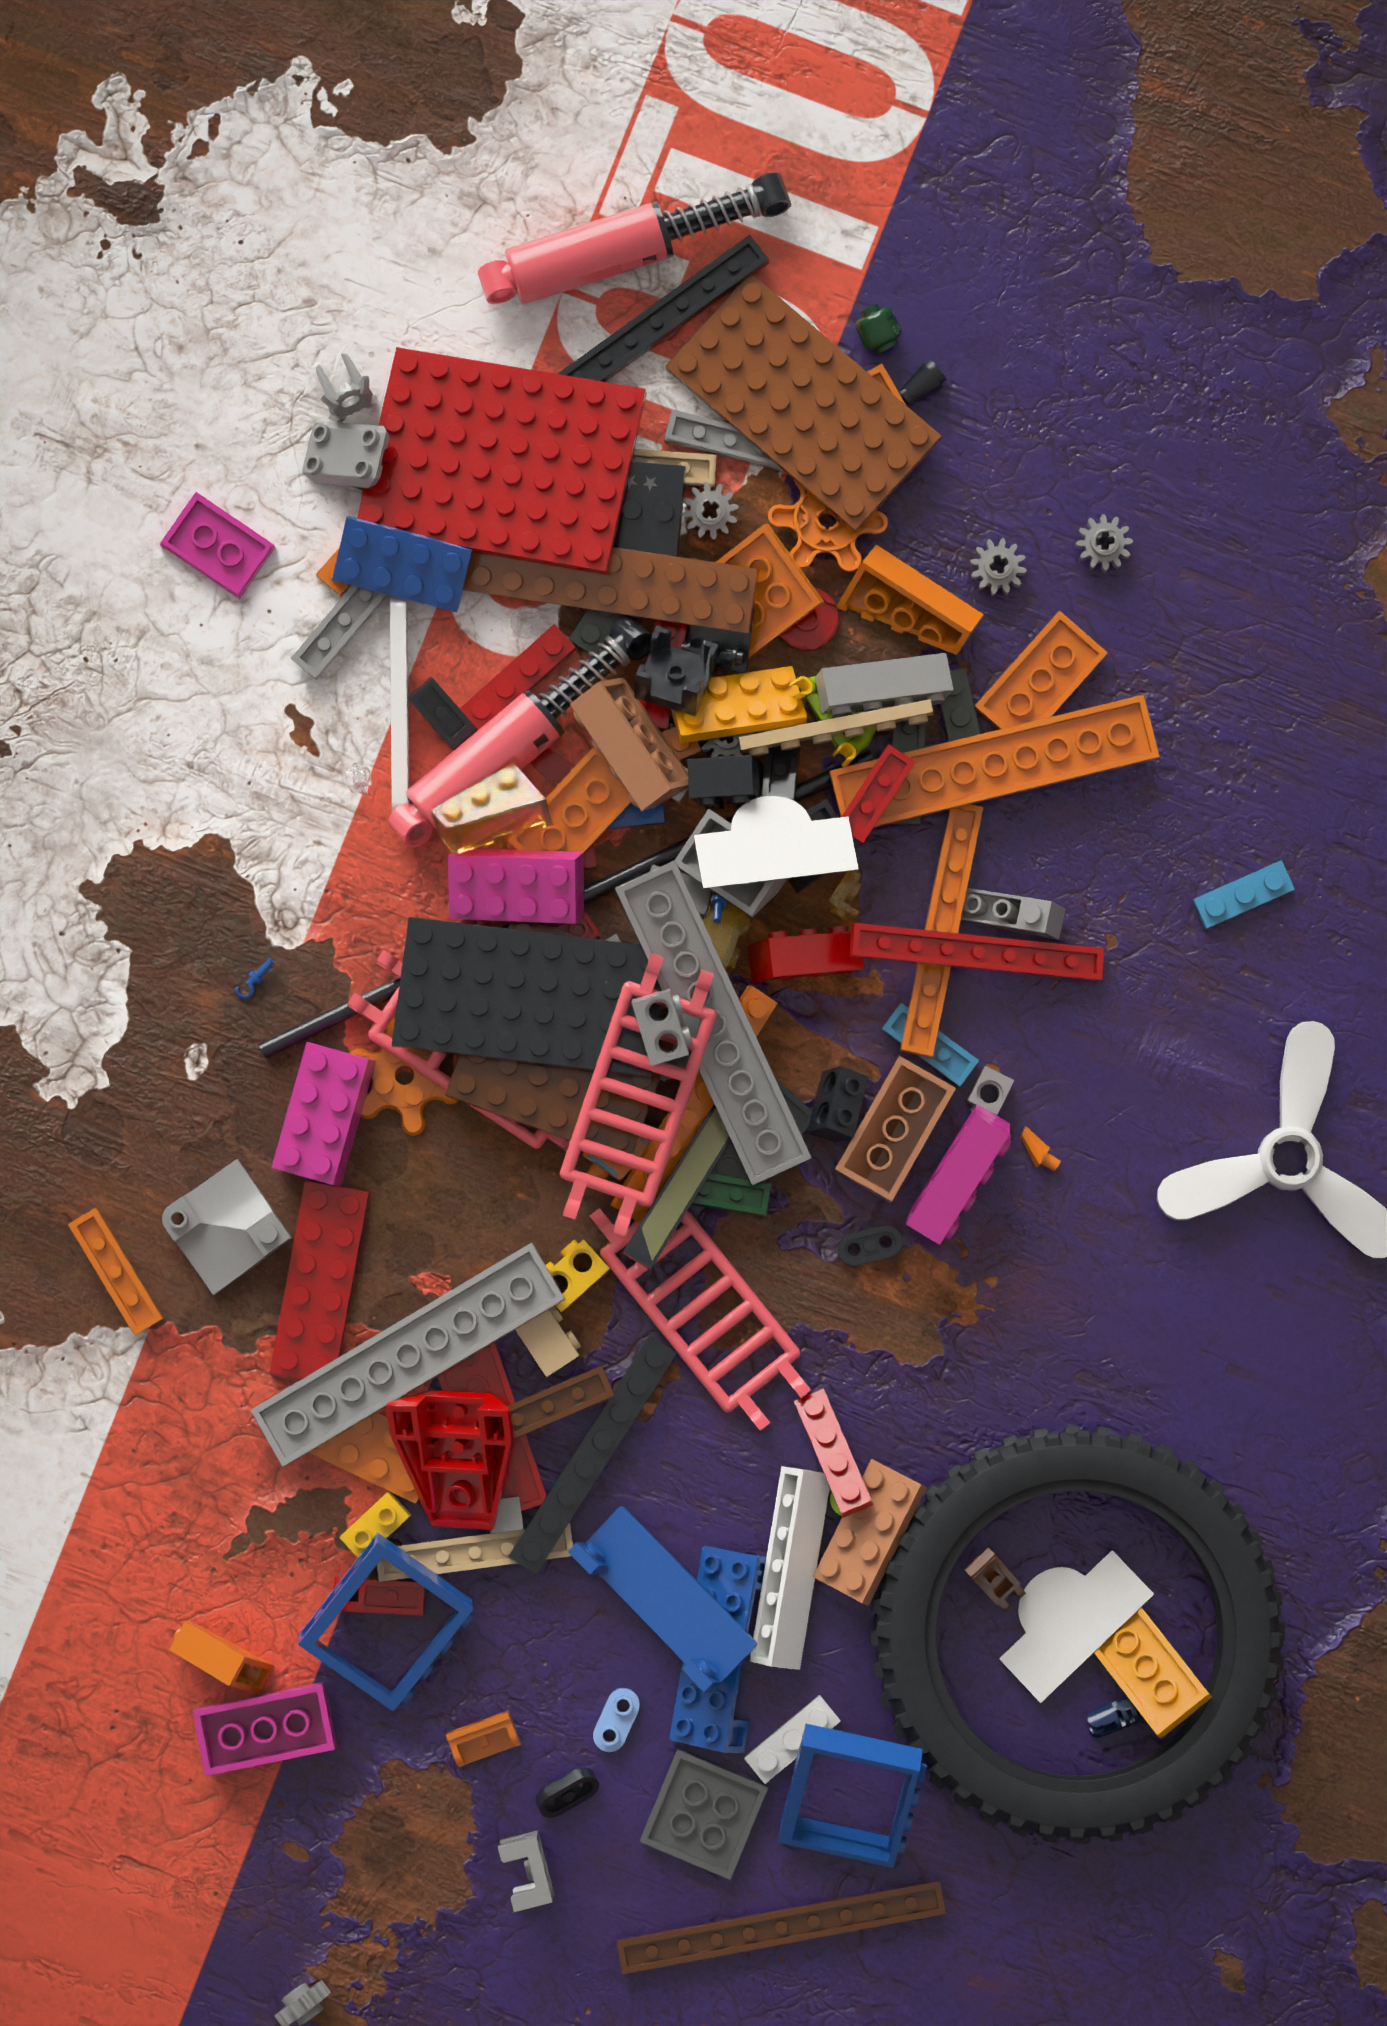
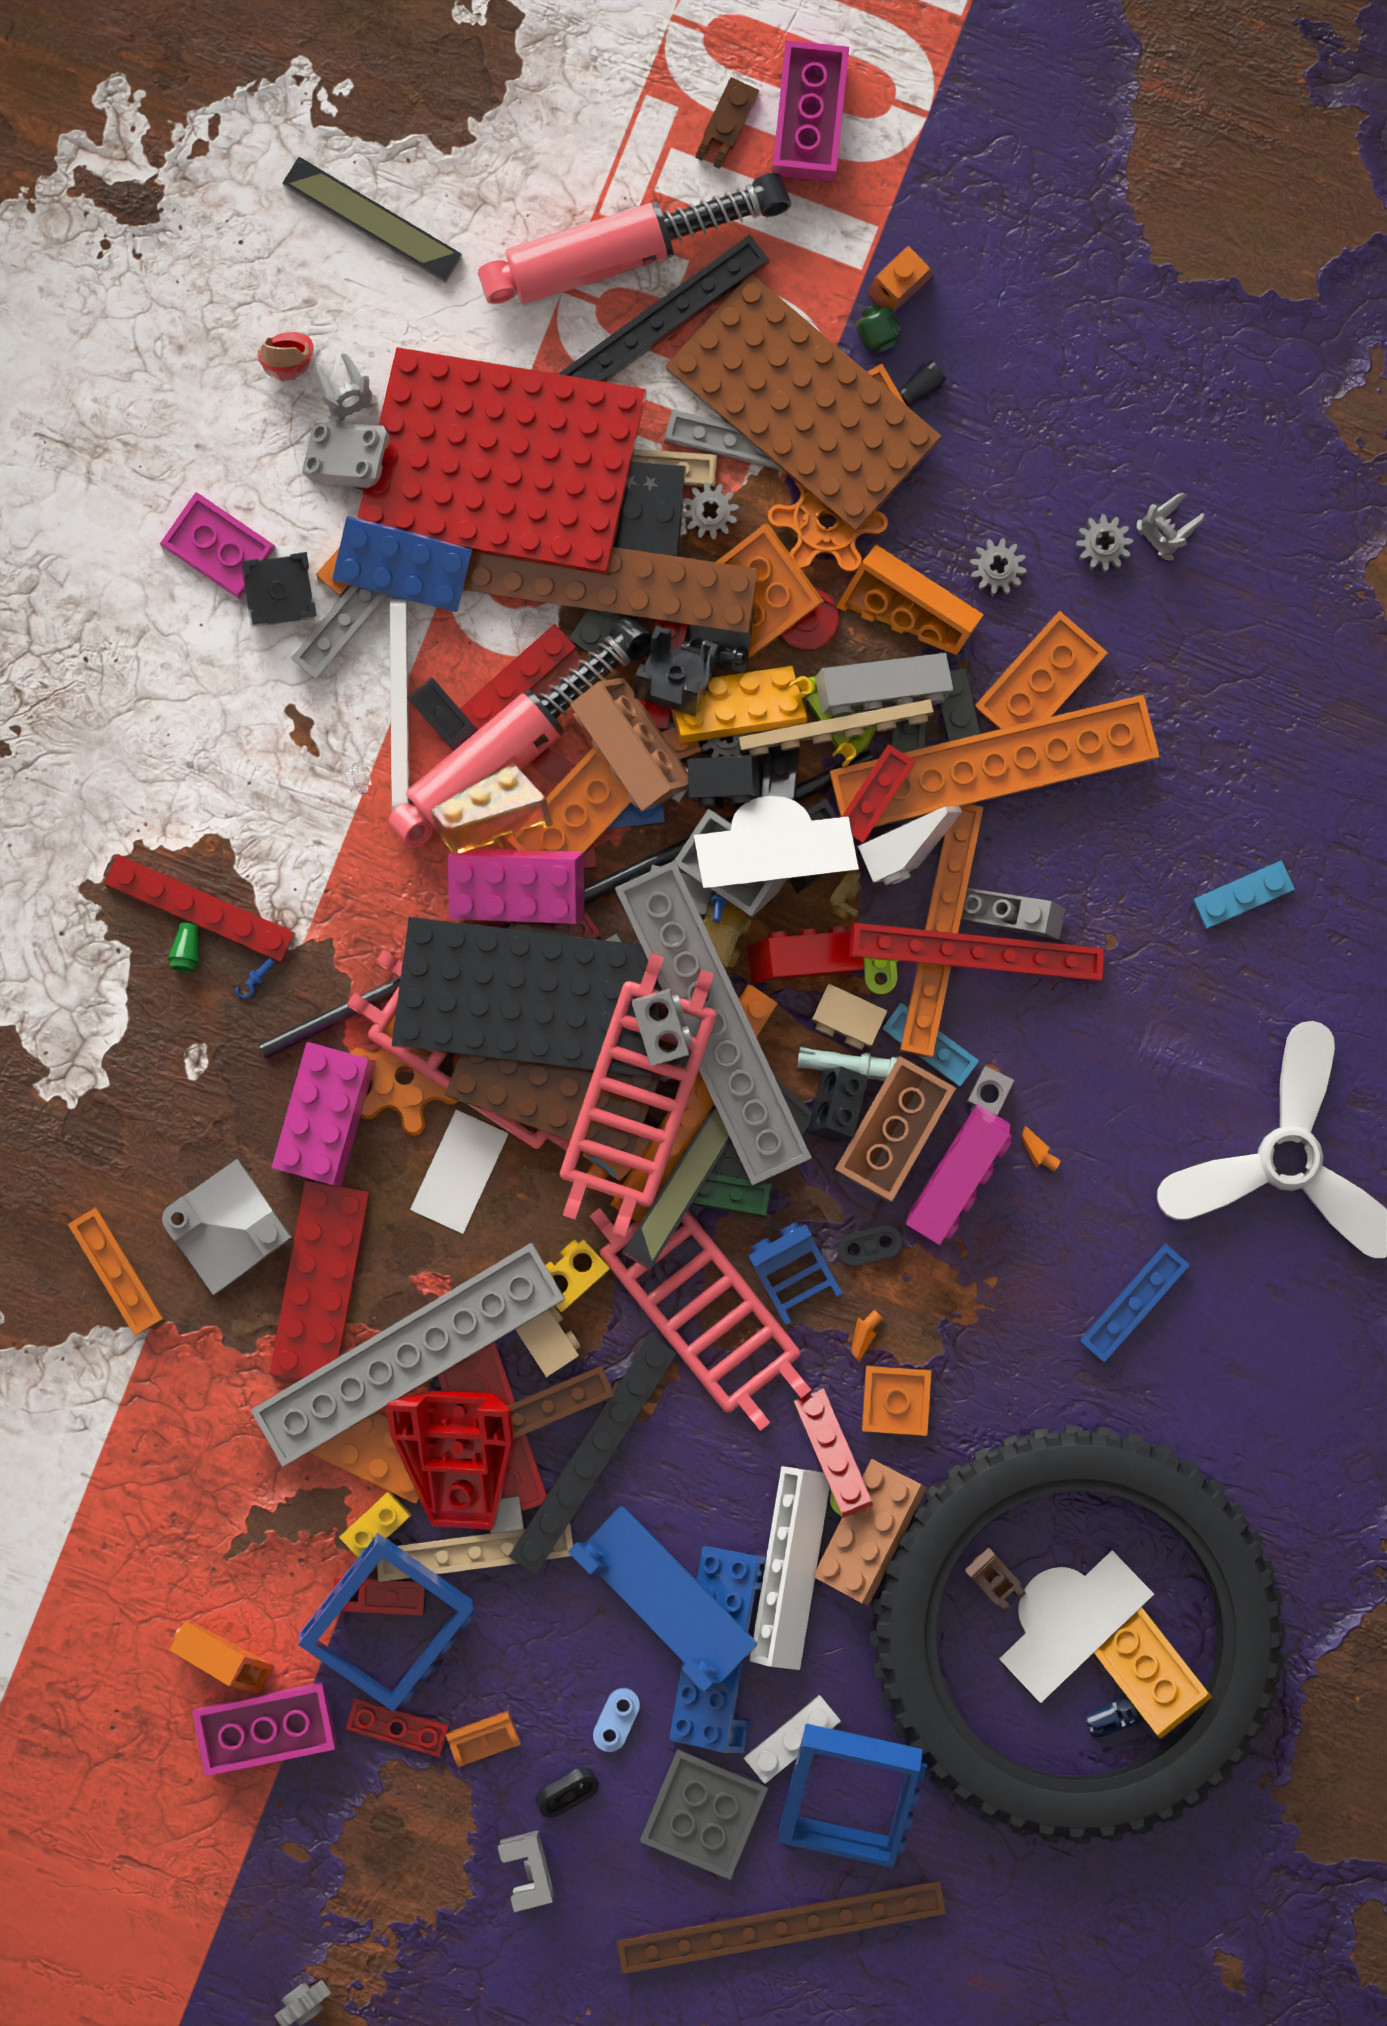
(185, 949): none -> green cone
(199, 908): none -> red plate
(278, 590): none -> black panel
(286, 355): none -> piece
(372, 219): none -> olive tile
(417, 1734): none -> red tile
(459, 1171): none -> white sticker
(728, 119): none -> reddish brown hinge
(772, 1256): none -> blue plate
(810, 110): none -> dark pink brick
(849, 1017): none -> tan brick
(864, 1334): none -> orange bar
(869, 1066): none -> light aqua pin
(875, 966): none -> lime plate
(896, 1400): none -> orange plate
(900, 279): none -> orange torso
(905, 848): none -> white slope
(1134, 1303): none -> blue plate
(1157, 519): none -> light grey piece

